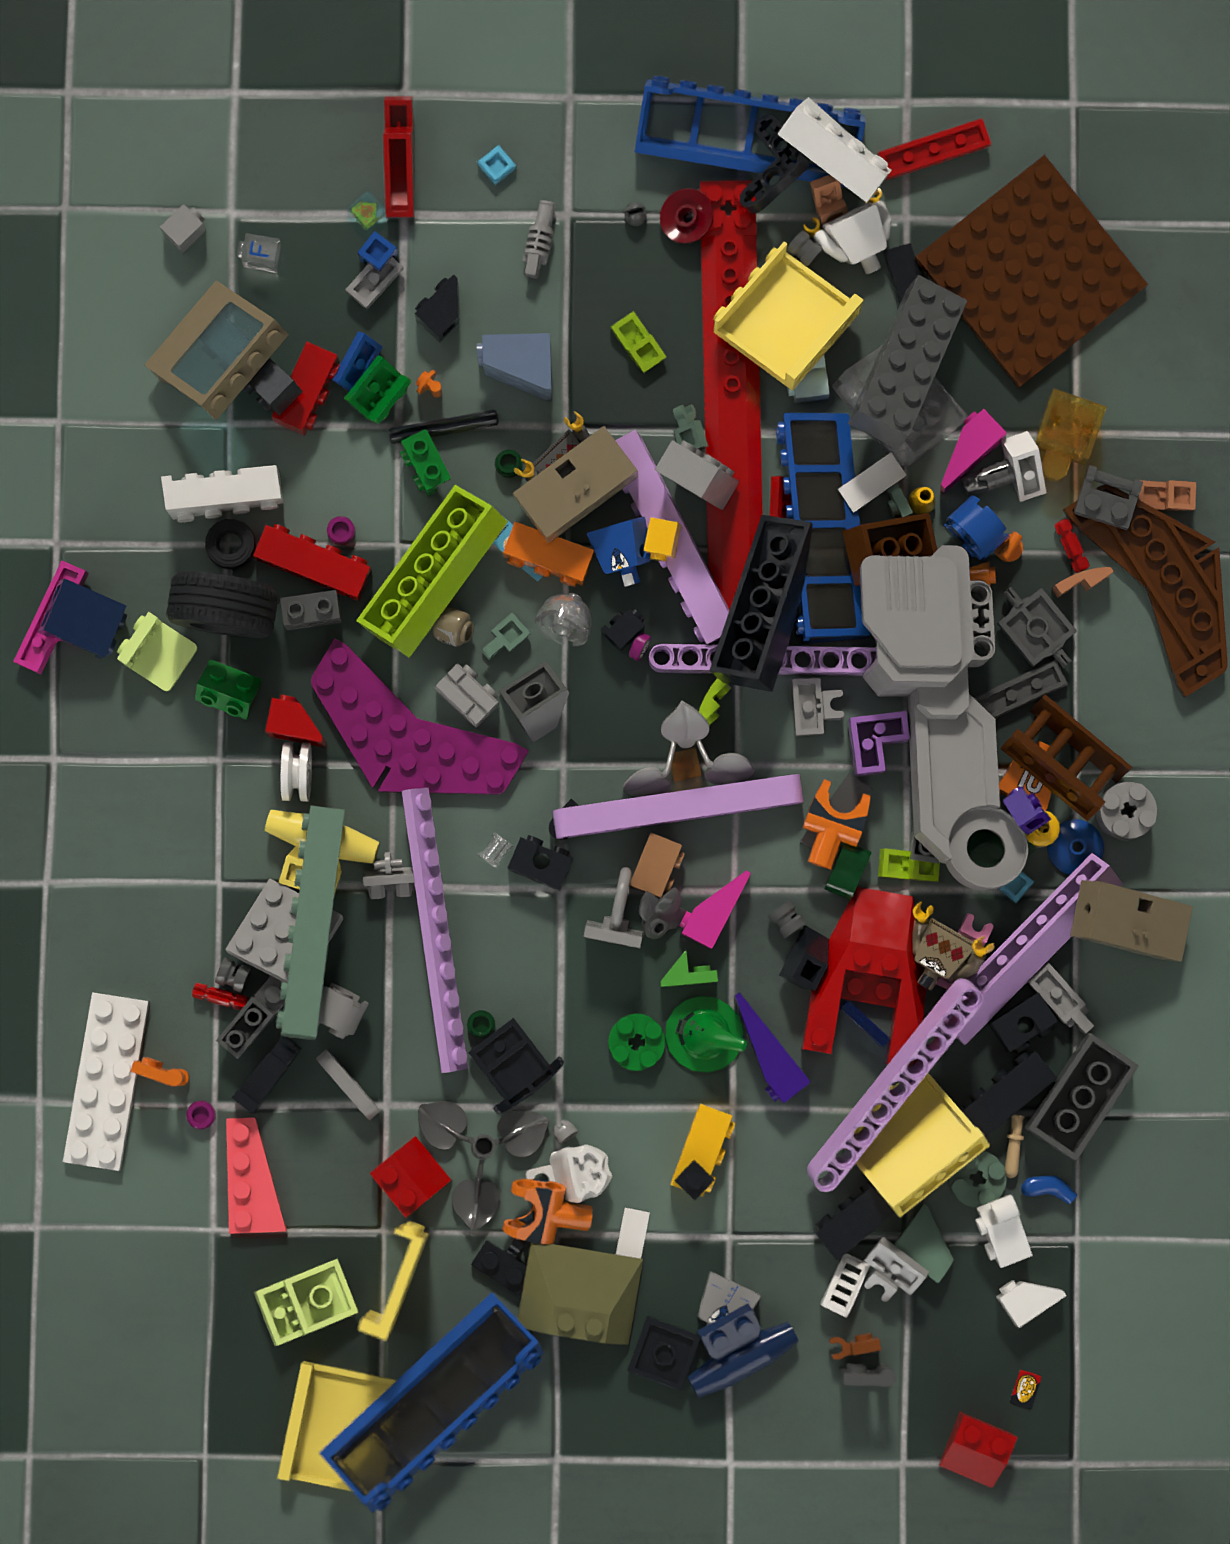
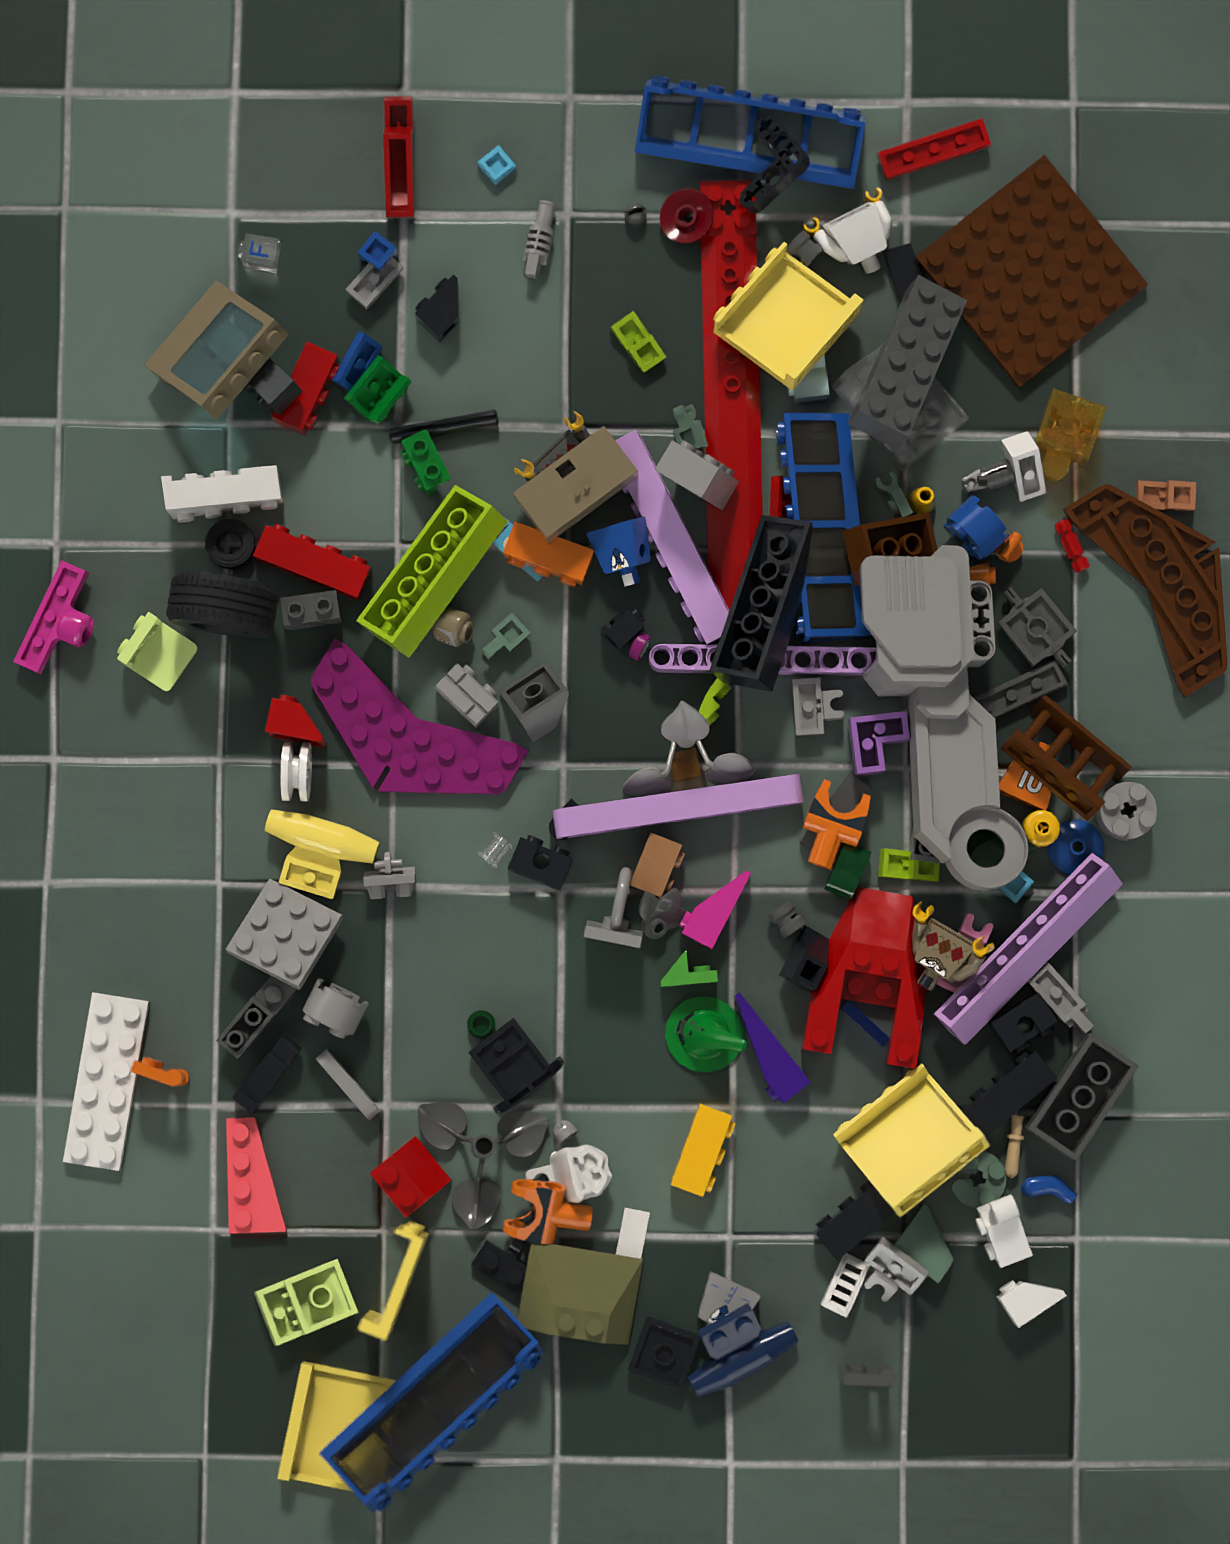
(83, 618): dark blue panel -> none
(183, 227): light grey brick -> none
(201, 1115): magenta tile -> none
(219, 996): red axle -> none
(227, 689): green bracket -> none
(227, 972): dark grey wheel -> none
(312, 923): sand green brick -> none
(341, 530): magenta tile -> none
(367, 210): clear light blue tile -> none
(426, 382): orange plate -> none
(435, 930): lavender plate -> none
(506, 462): dark green plate -> none
(518, 361): sand blue slope -> none
(565, 618): clear cylinder -> none
(647, 1054): green plate -> none
(662, 539): yellow brick -> none
(694, 1180): black plate -> none
(828, 199): nougat slope -> none
(834, 149): white wedge -> none
(862, 1344): dark orange plate -> none
(872, 482): white sticker -> none
(895, 1071): lavender beam -> none
(975, 442): dark pink slope -> none
(977, 1450): red slope -> none
(1025, 1389): sticker -> none
(1026, 810): dark purple brick -> none
(1087, 578): nougat slope -> none
(1105, 506): dark grey plate -> none
(1131, 920): dark tan brick -> none

